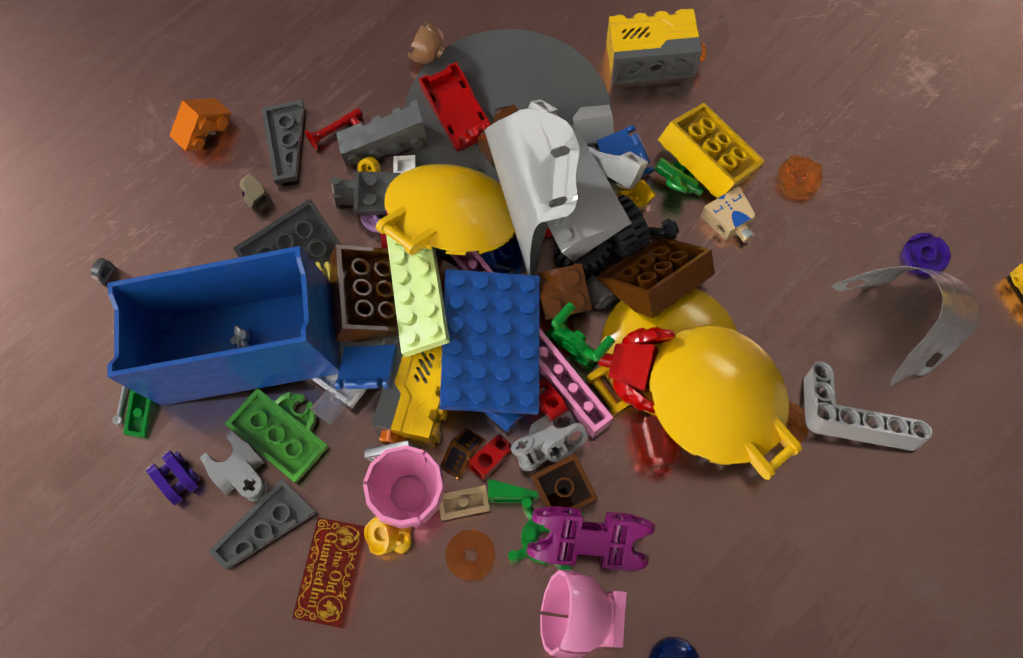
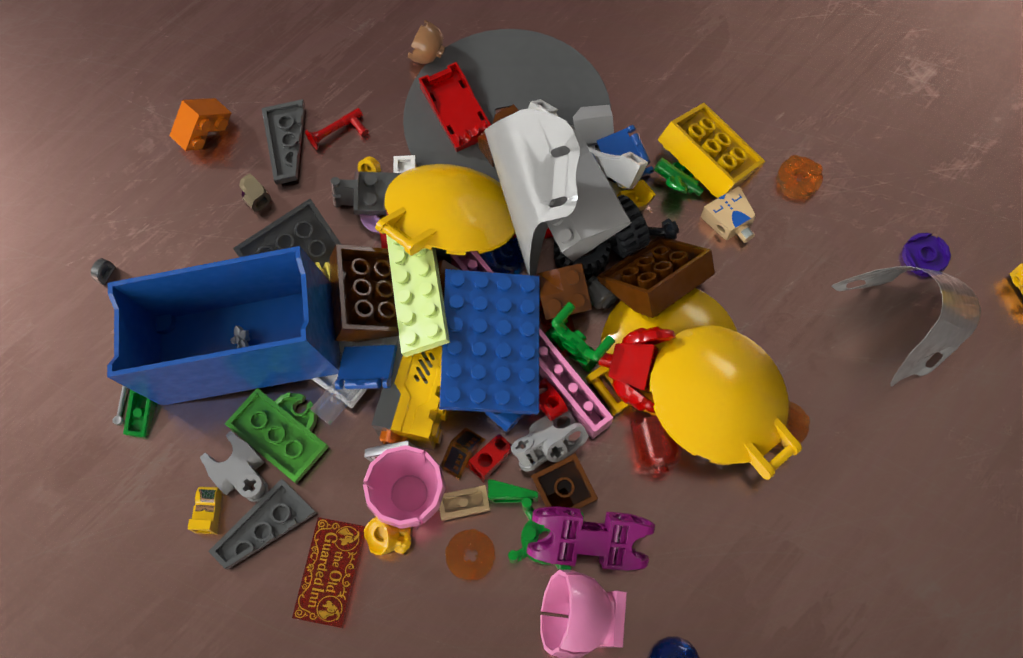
(174, 463): dark purple brick -> none
(206, 511): none -> yellow leg
(383, 135): dark grey wedge -> none
(654, 46): piece -> none
(856, 424): light grey beam -> none

